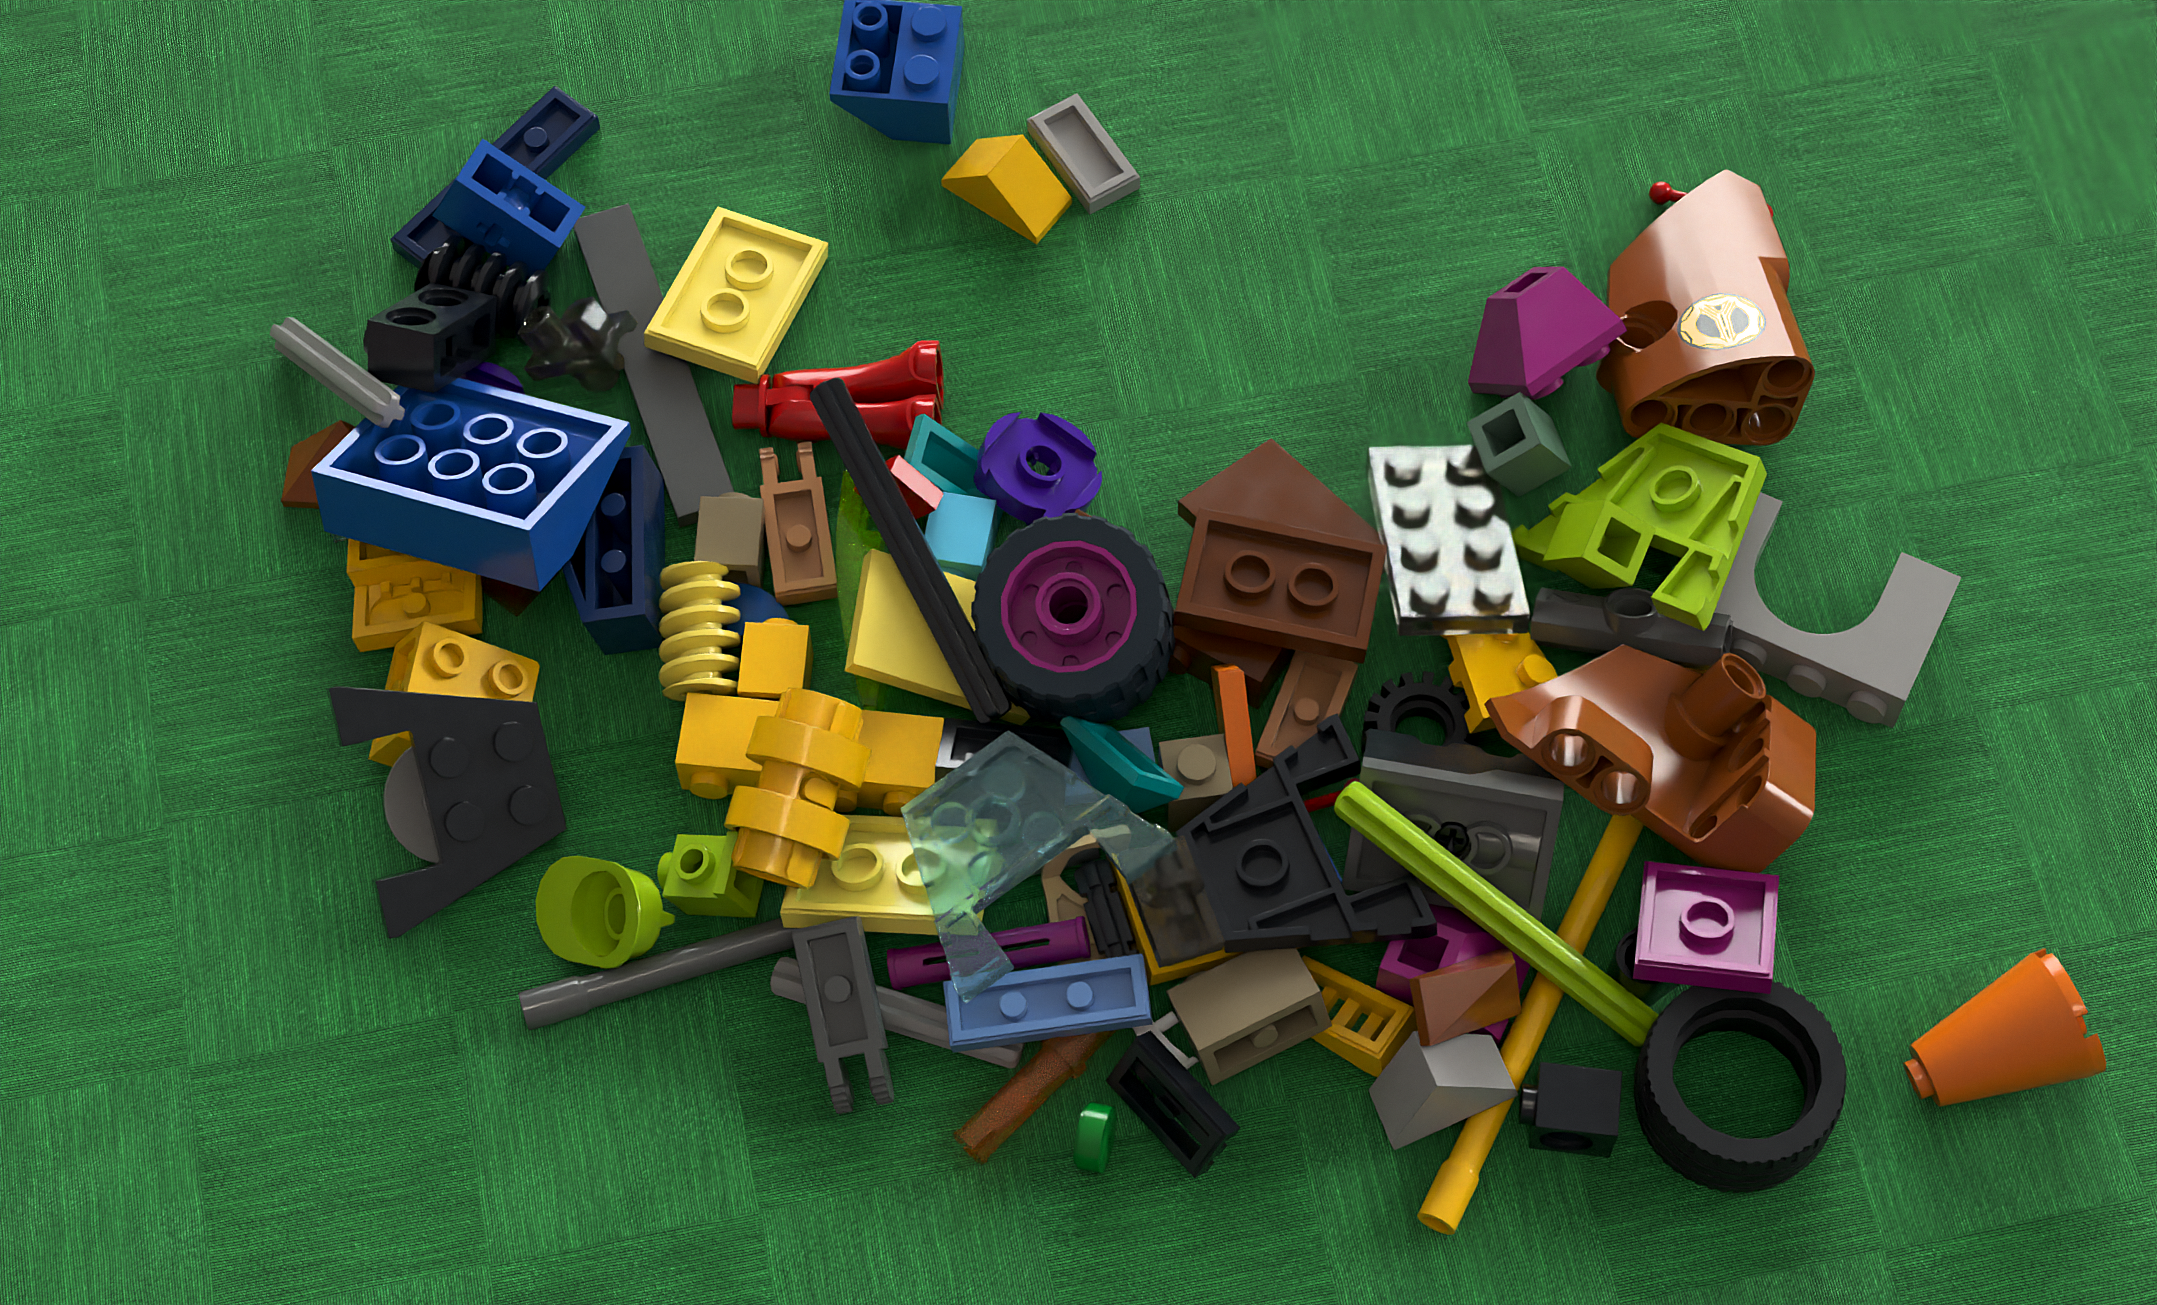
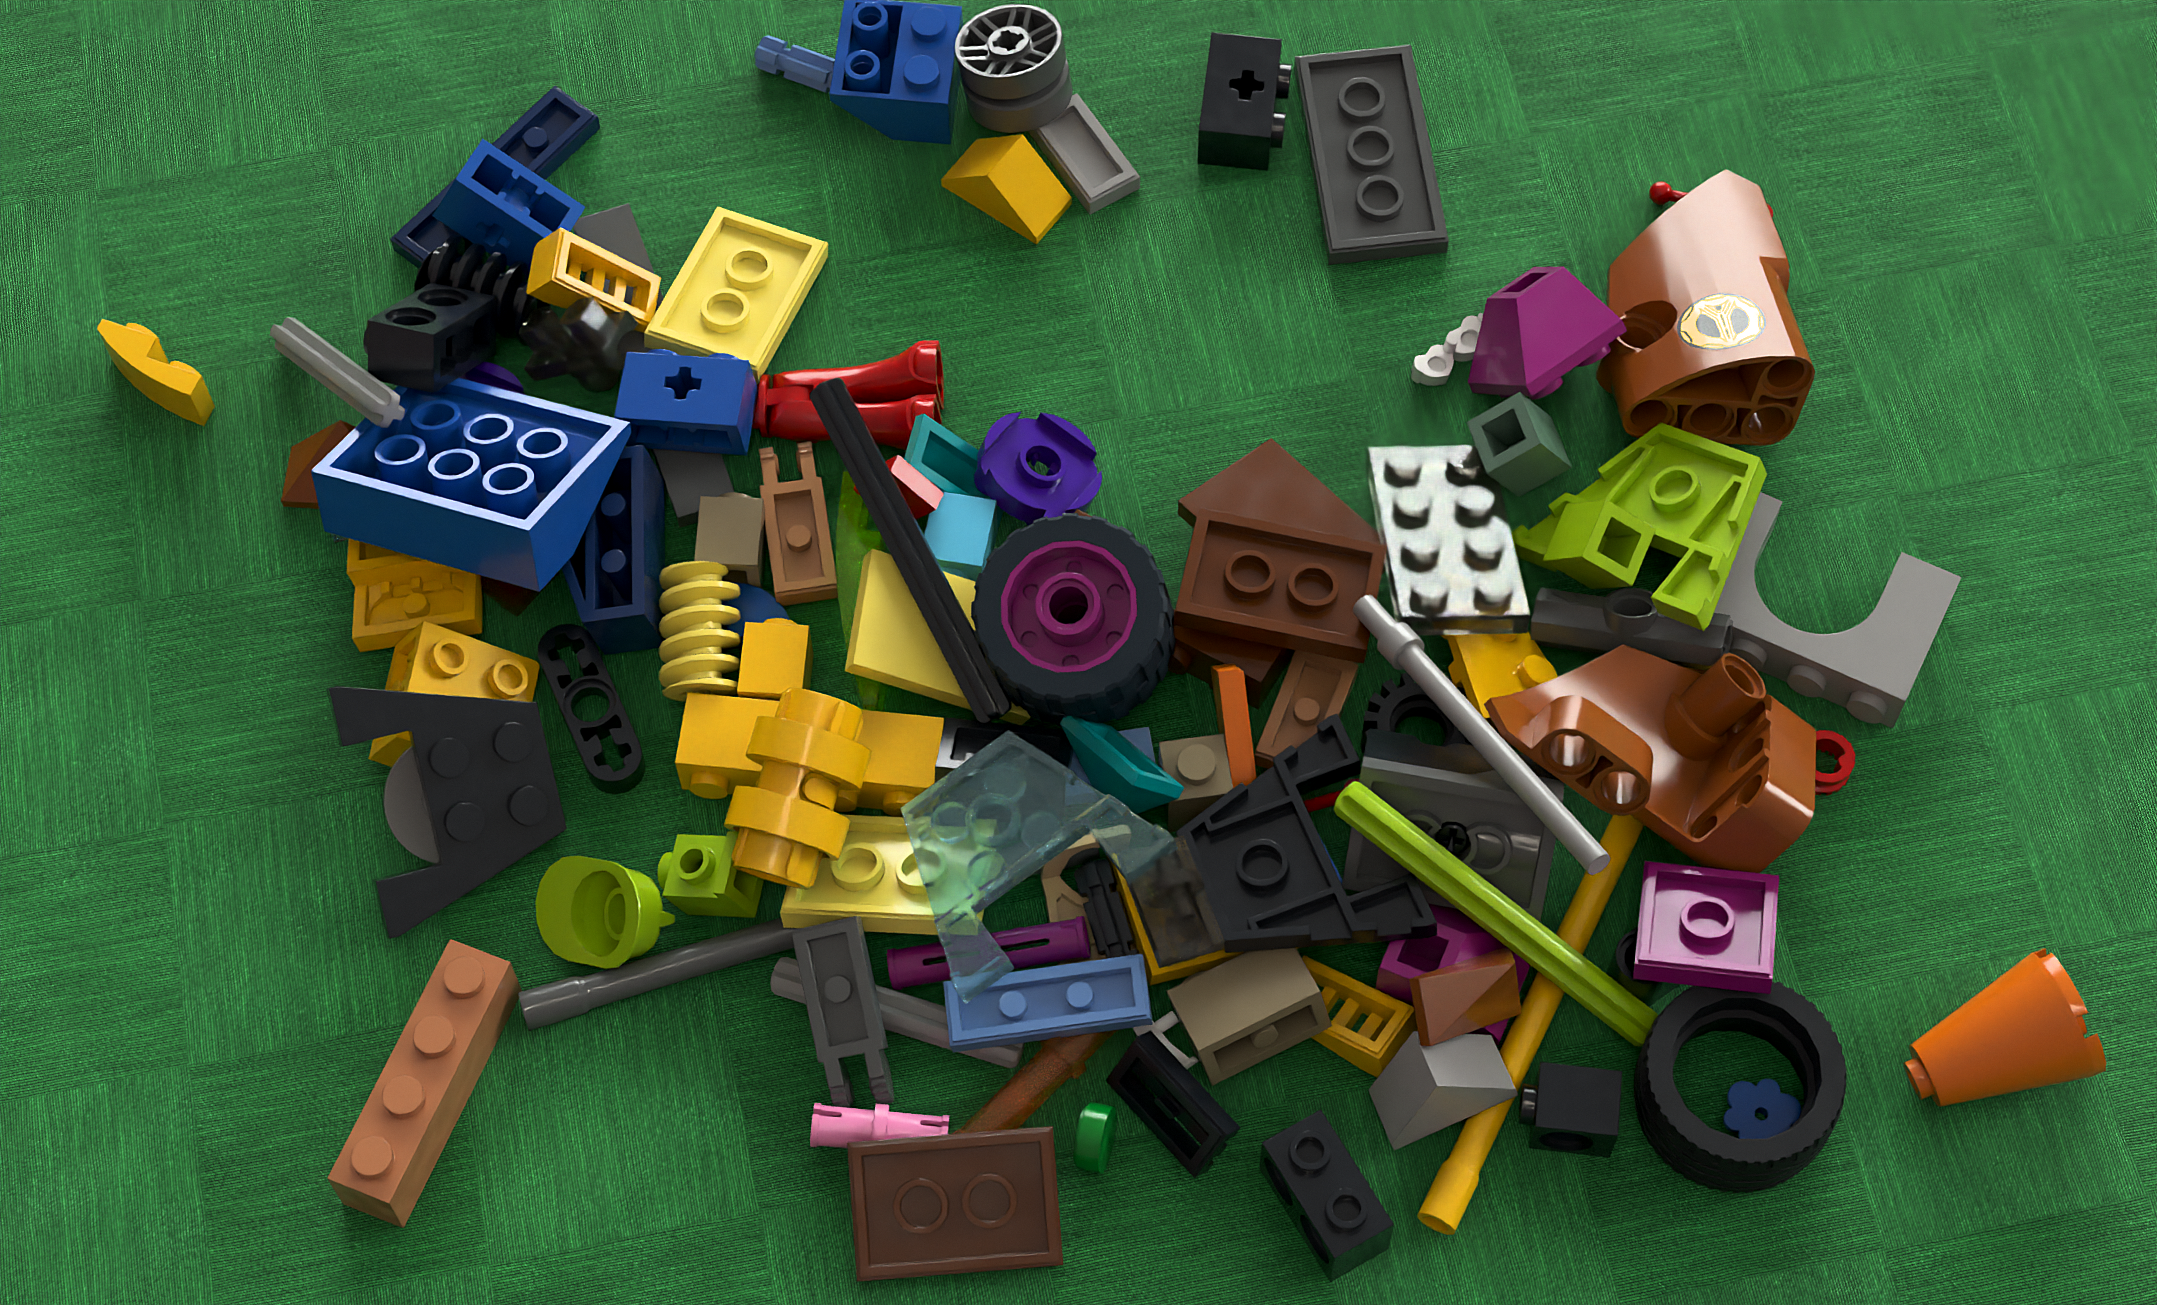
(144, 363): none -> yellow slope
(425, 1084): none -> nougat brick
(557, 272): none -> yellow slope
(583, 733): none -> black beam
(687, 401): none -> blue brick
(797, 63): none -> medium blue axle
(838, 1125): none -> bright pink pin
(954, 1203): none -> reddish brown tile
(1014, 68): none -> dark grey wheel
(1240, 101): none -> black brick
(1325, 1195): none -> black brick
(1370, 155): none -> dark grey tile
(1406, 651): none -> light grey bar
(1459, 345): none -> white piece
(1765, 1098): none -> blue plant
(1845, 758): none -> red bush

